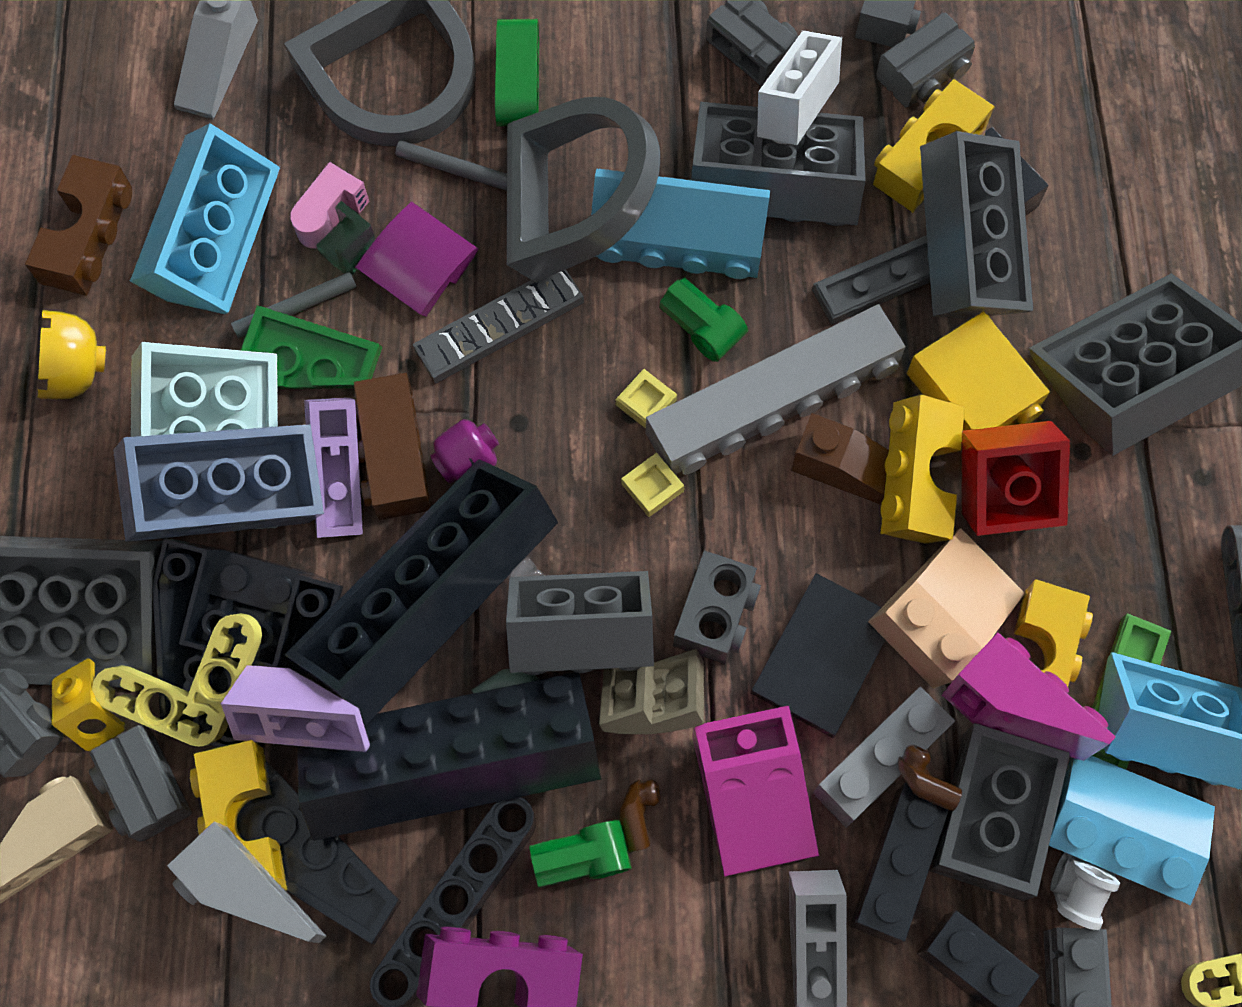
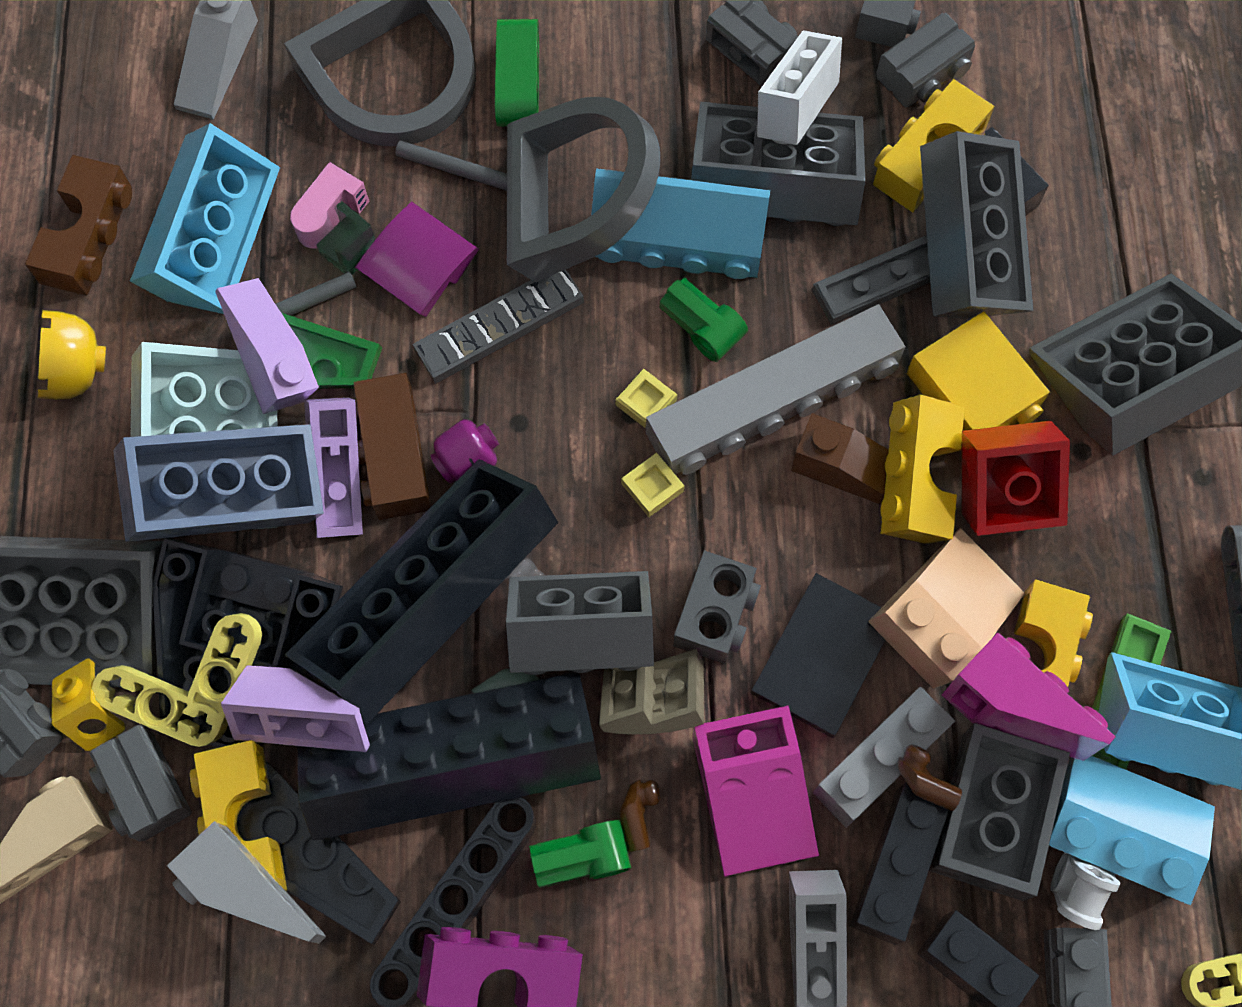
(267, 346): none -> lavender slope

